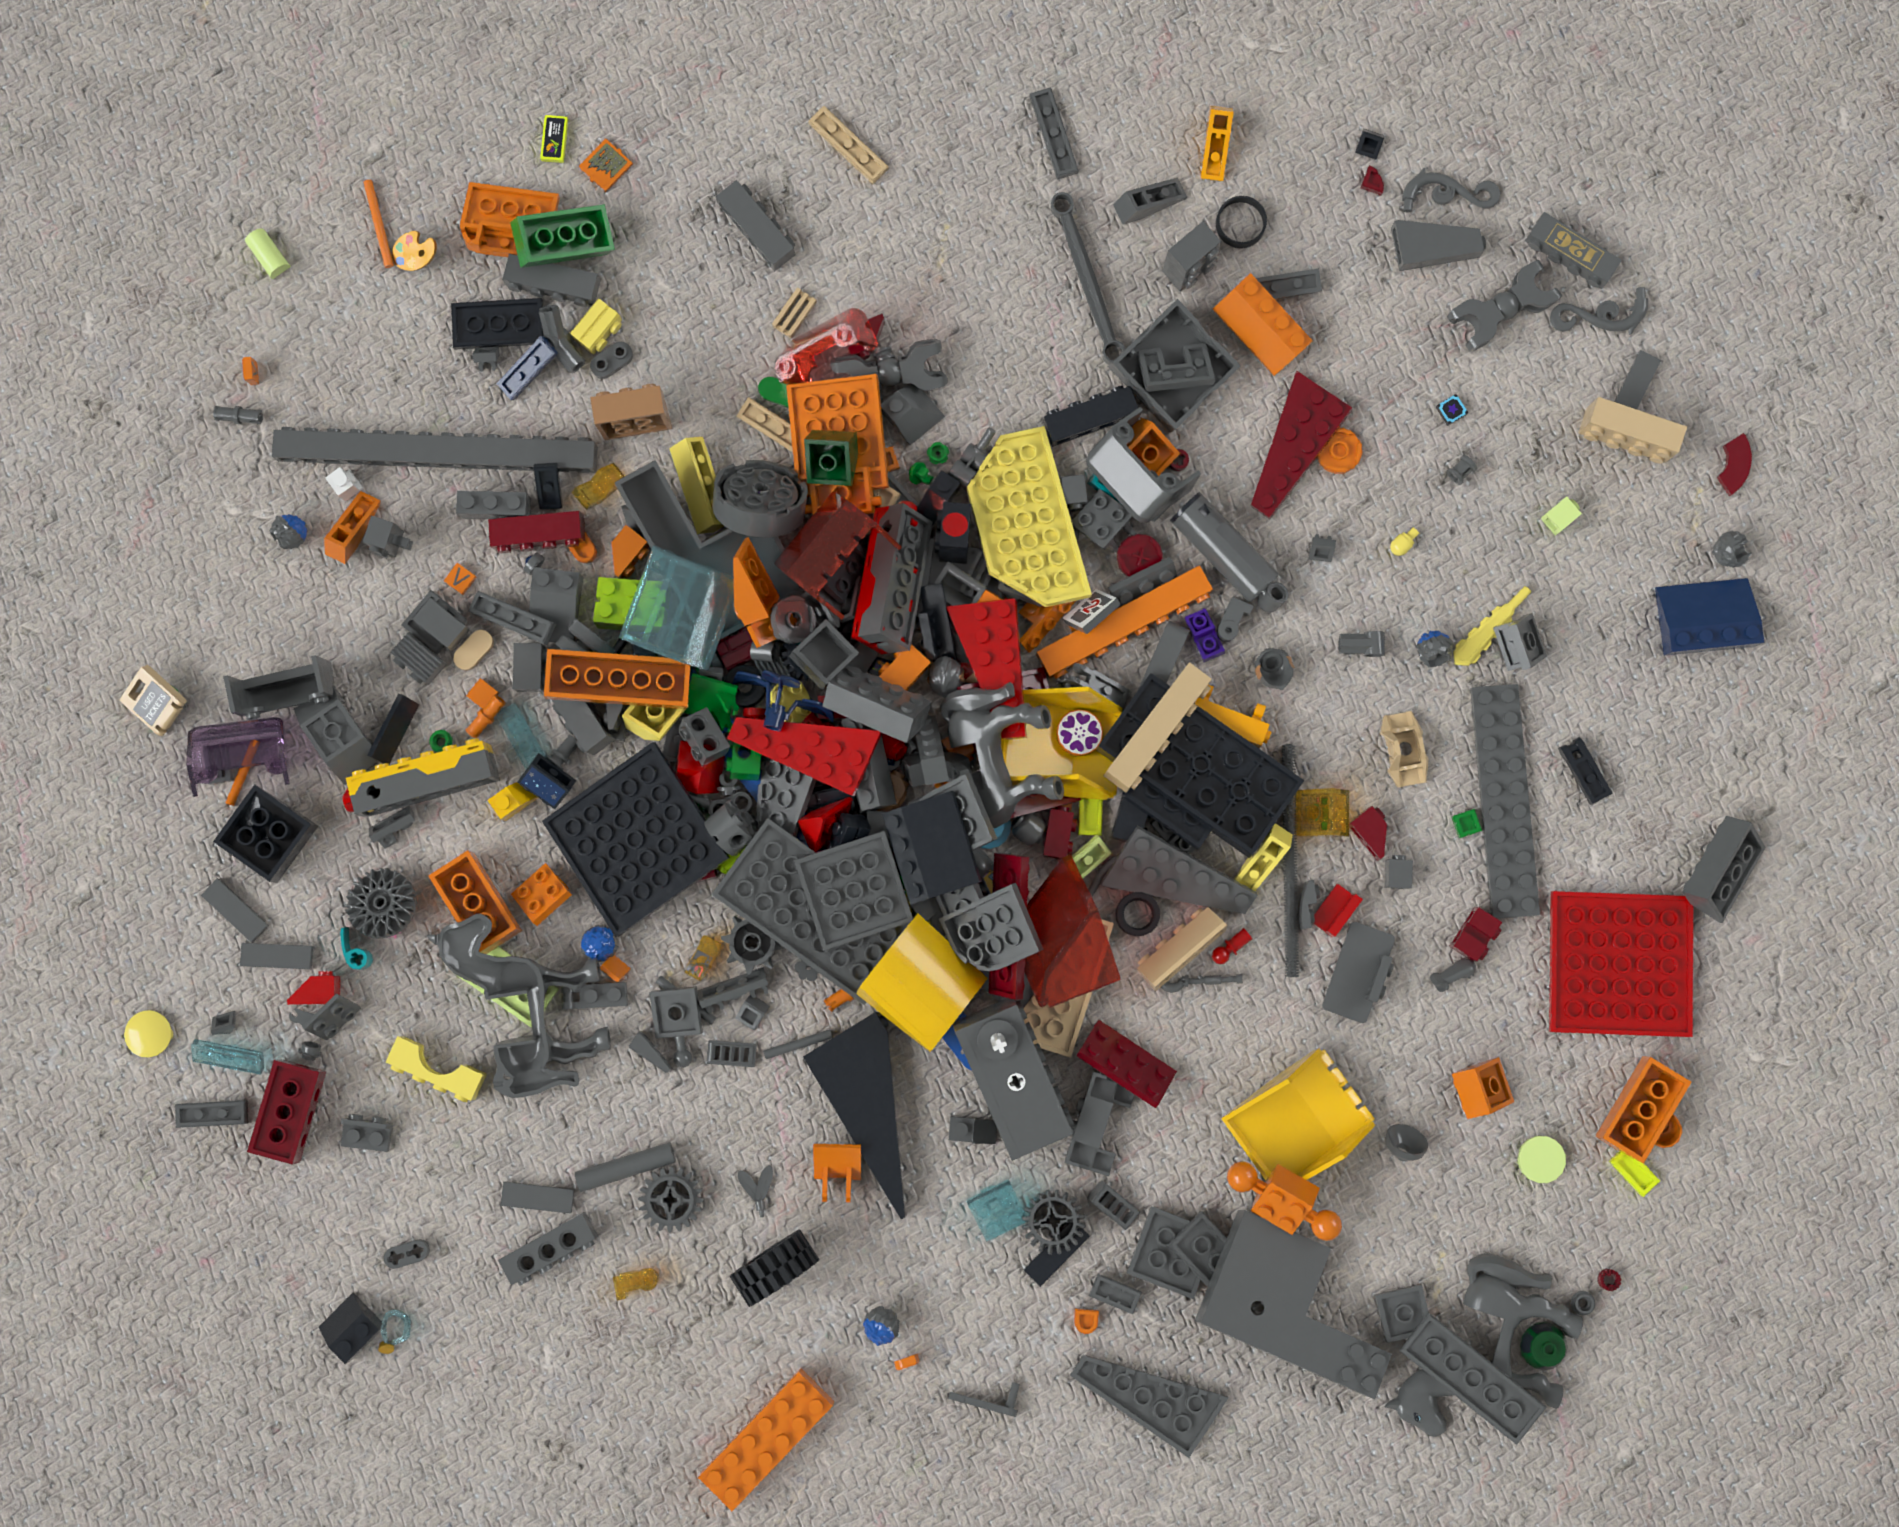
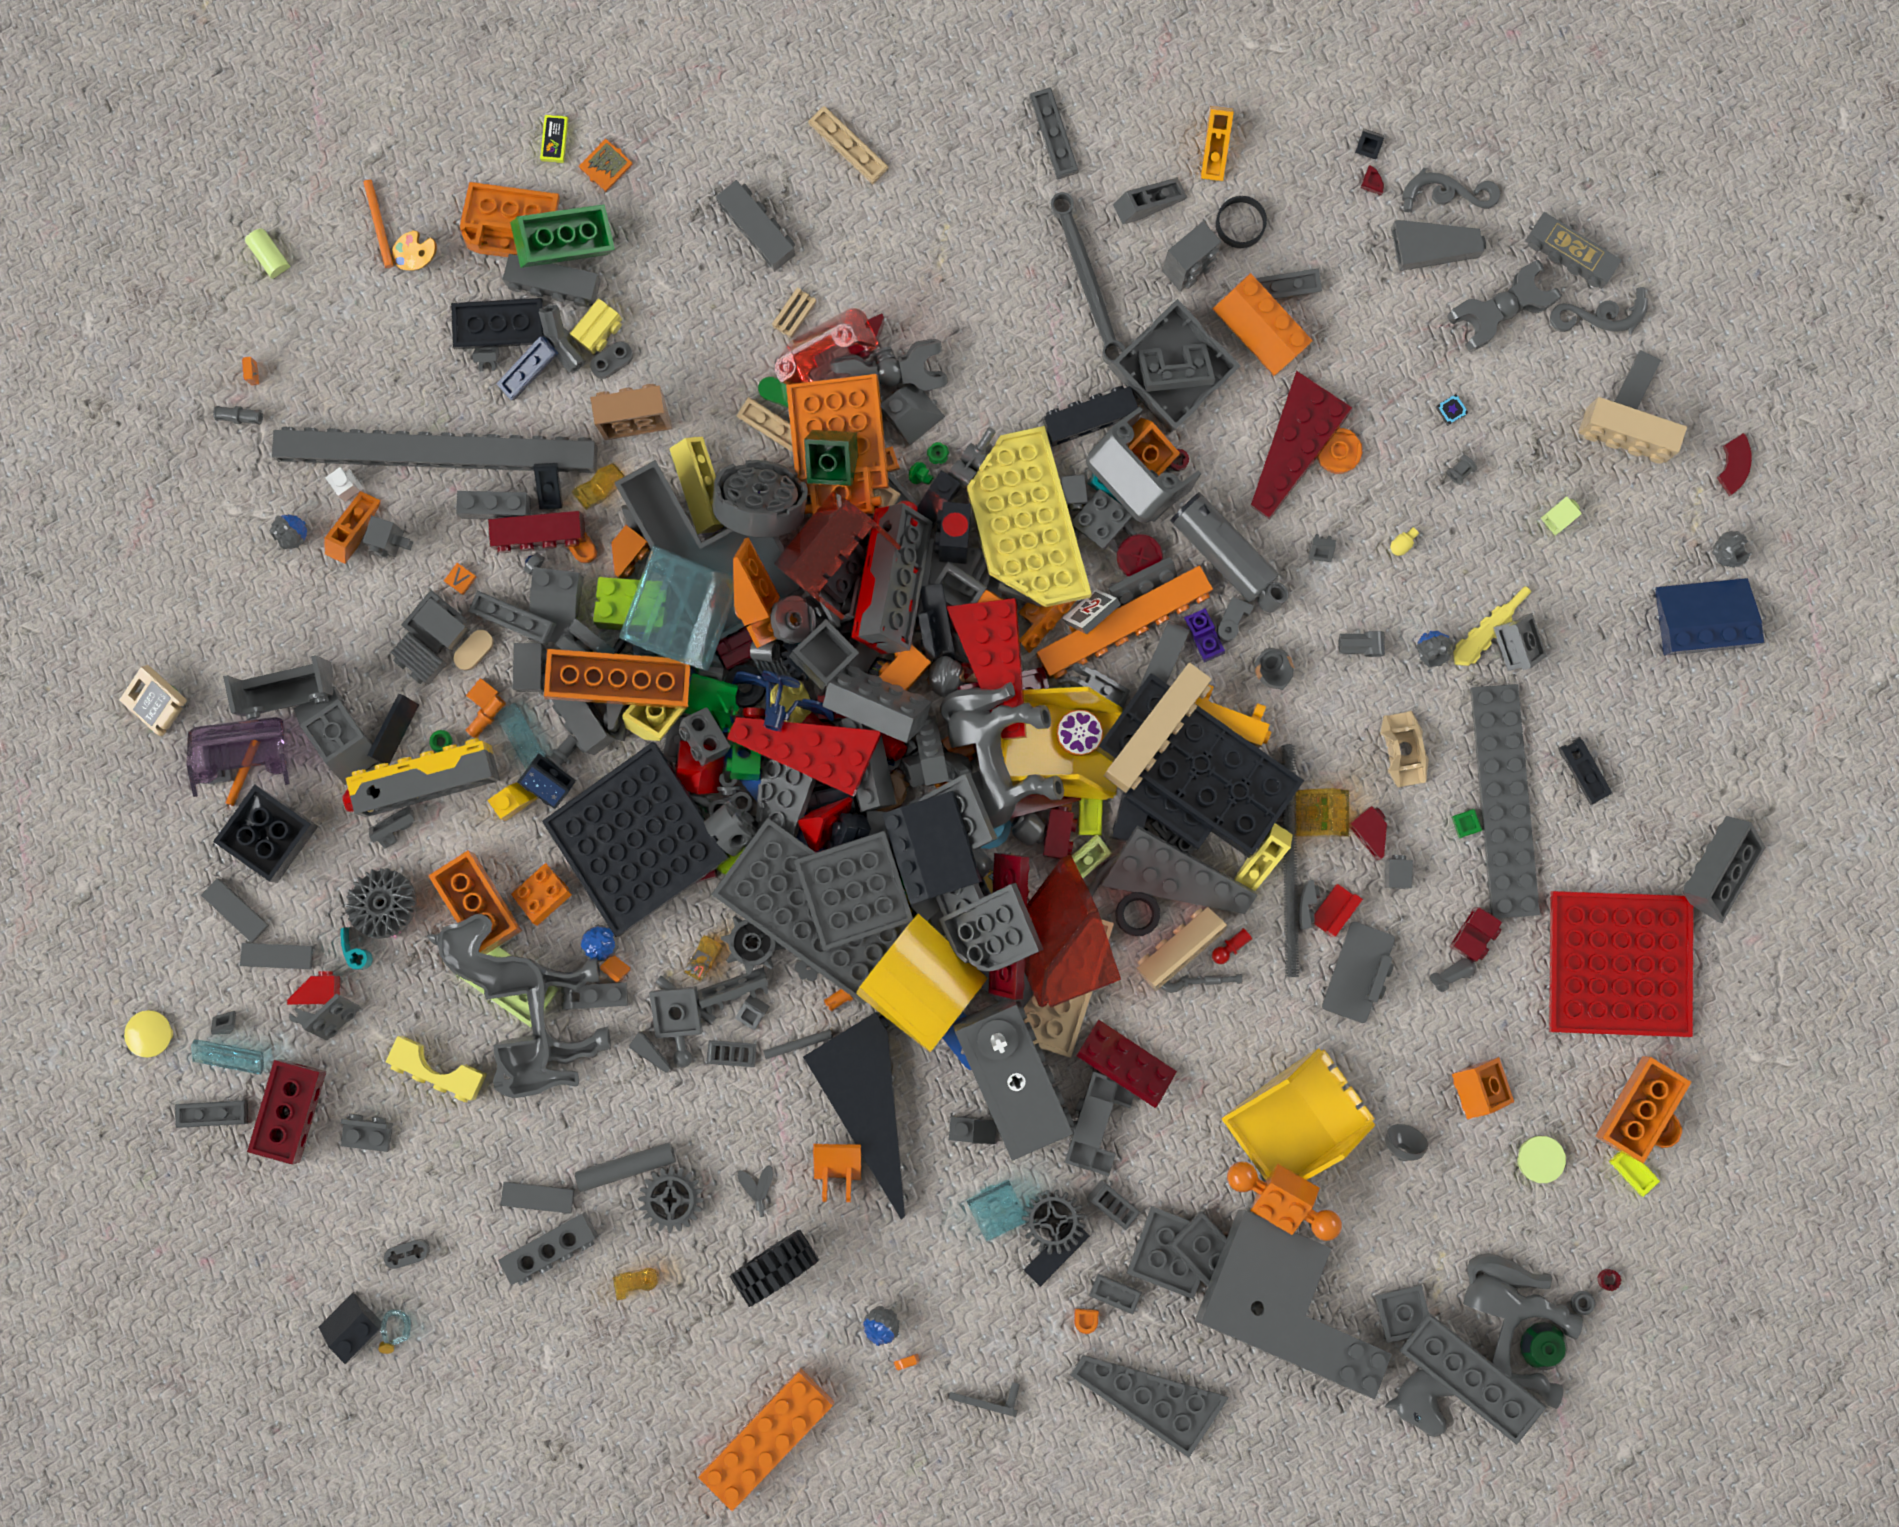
(310, 1050): dark grey plate -> none

